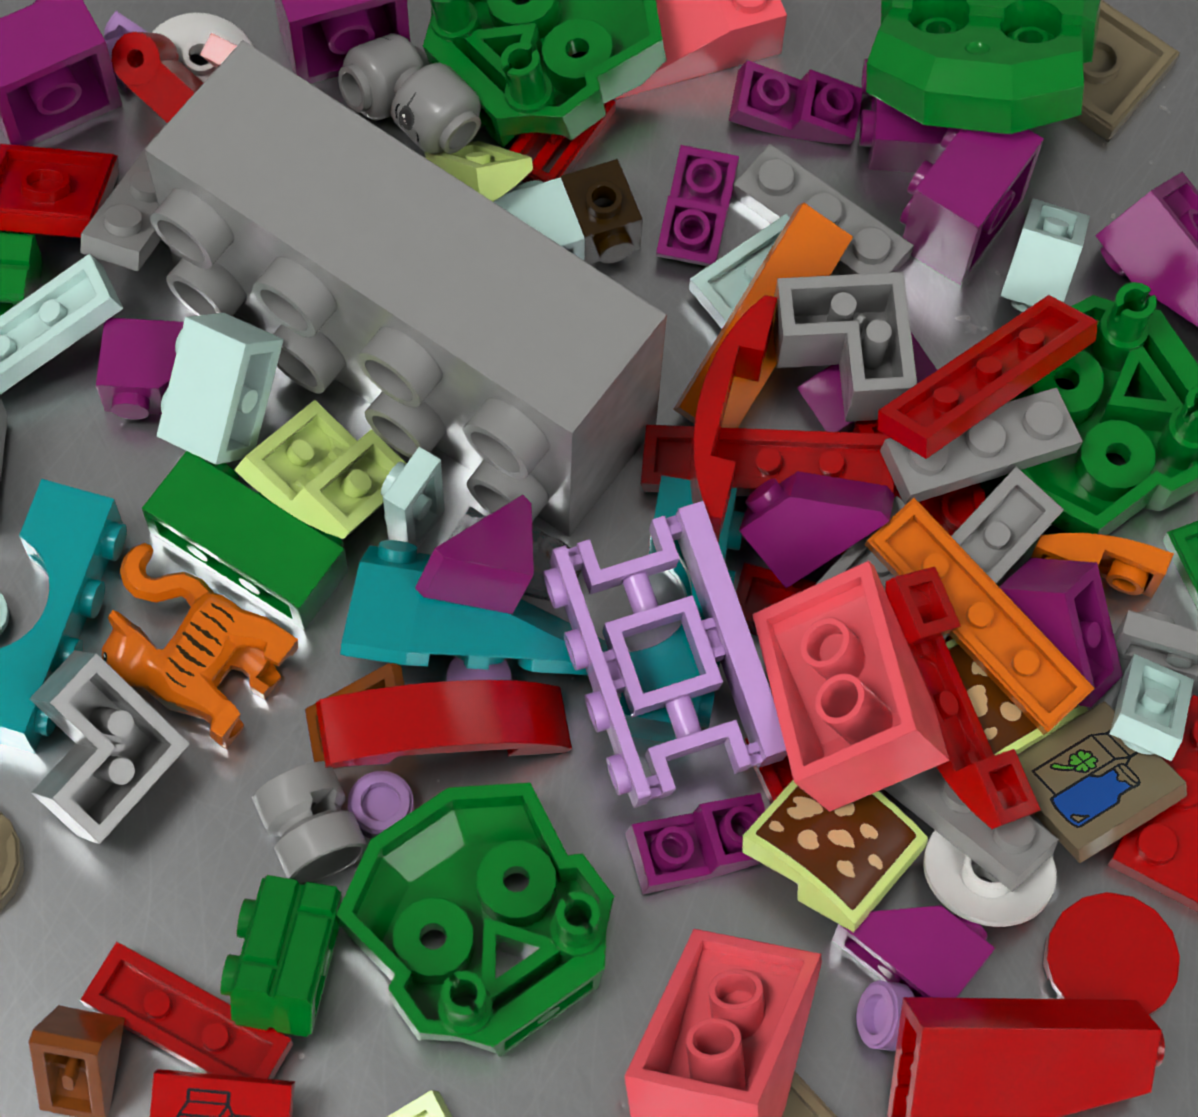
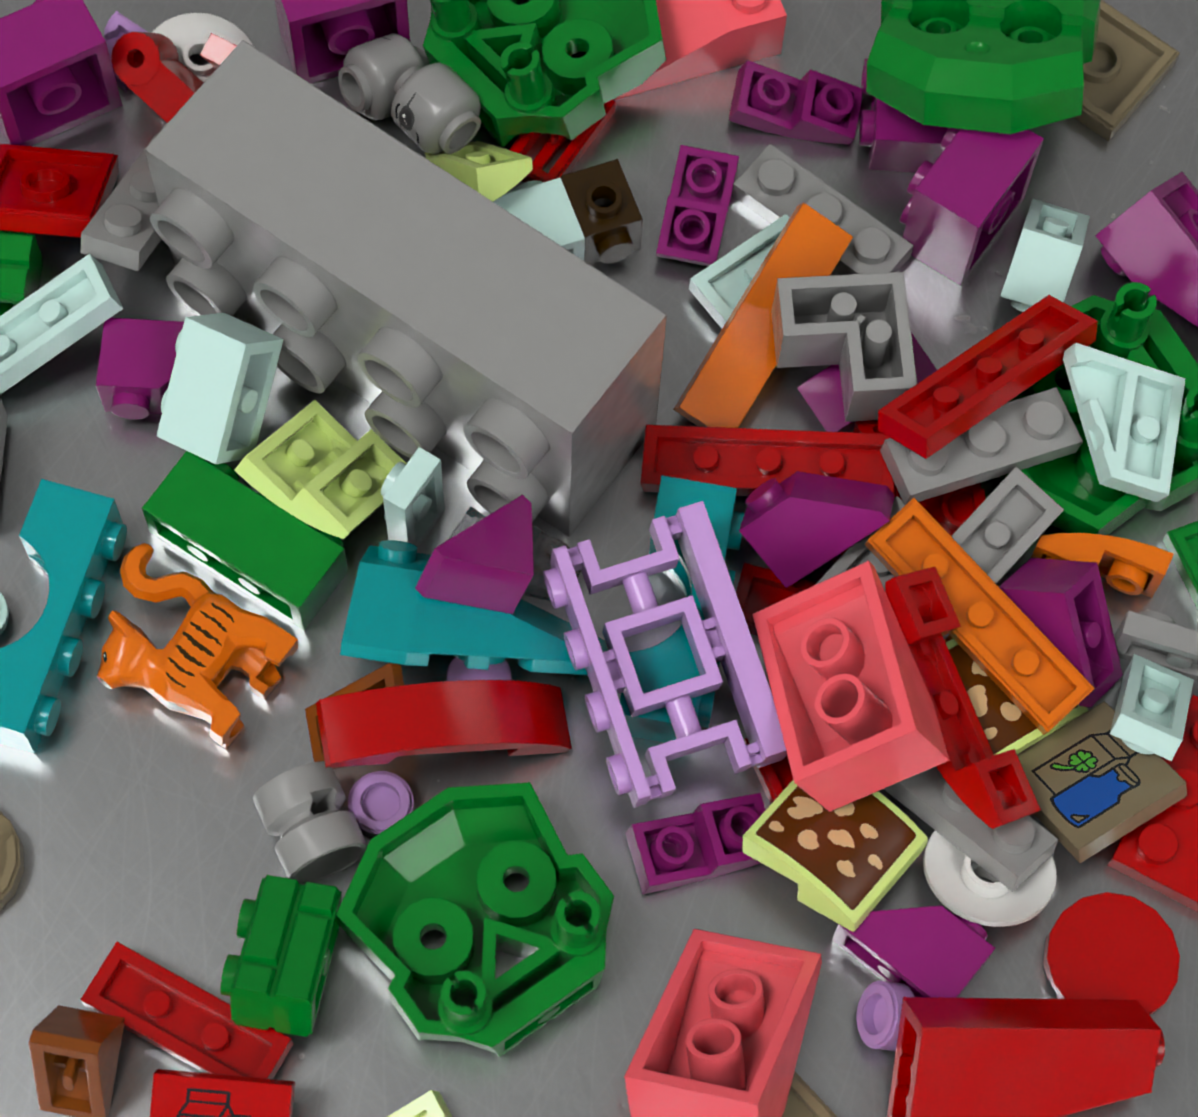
(117, 748): light grey brick -> none
(738, 356): red slope -> none
(1127, 419): none -> light aqua wing

